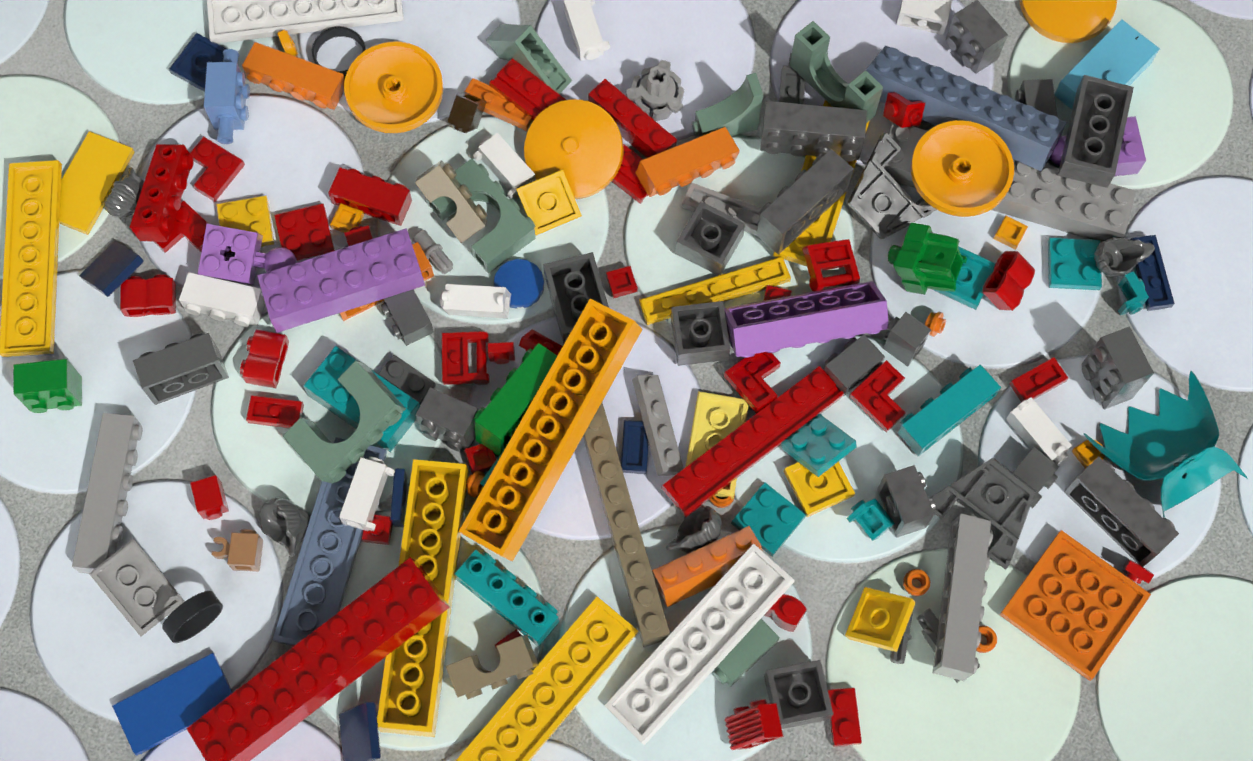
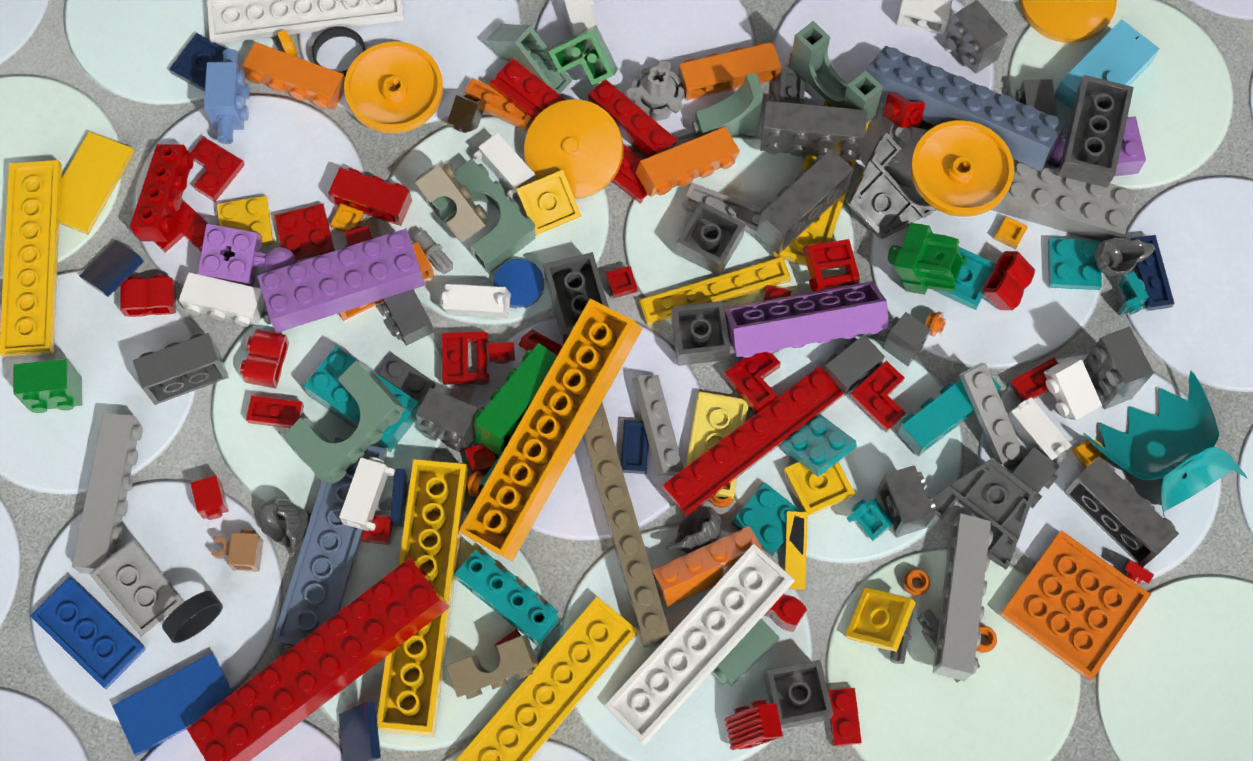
(87, 632): none -> blue tile
(124, 195): dark grey hair -> none
(585, 49): none -> green brick
(728, 70): none -> orange brick
(796, 548): none -> yellow sticker
(992, 415): none -> light grey plate
(1072, 389): none -> white brick

